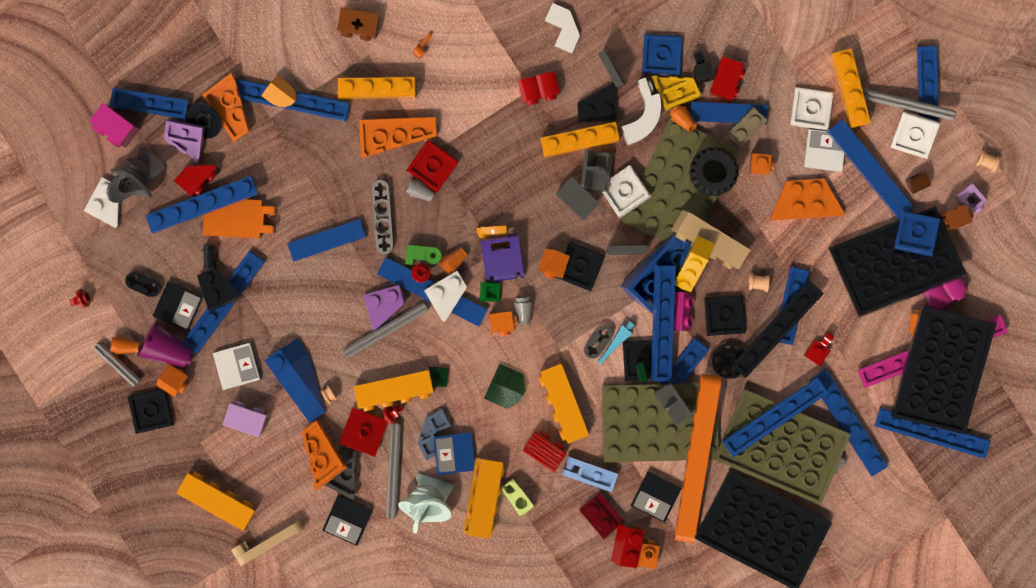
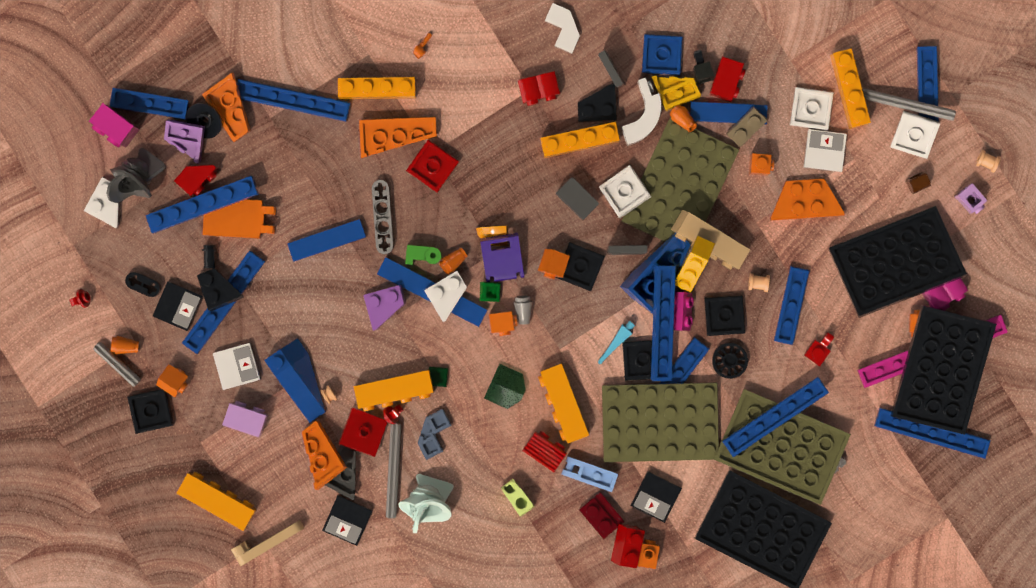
(164, 347): magenta cone -> none
(280, 93): light orange brick -> none
(349, 17): dark orange brick -> none
(385, 330): light grey axle -> none
(419, 190): light grey cone -> none
(420, 273): red plate -> none
(454, 453): blue tile -> none
(483, 498): light orange brick -> none
(594, 339): dark grey beam -> none
(596, 171): dark grey panel -> none
(641, 372): dark green tile -> none
(672, 403): dark grey panel -> none
(697, 458): orange beam -> none
(725, 159): black tyre -> none
(777, 329): black plate -> none
(849, 423): blue plate -> none
(870, 169): blue tile -> none
(917, 233): blue tile -> none
(957, 217): dark orange brick -> none

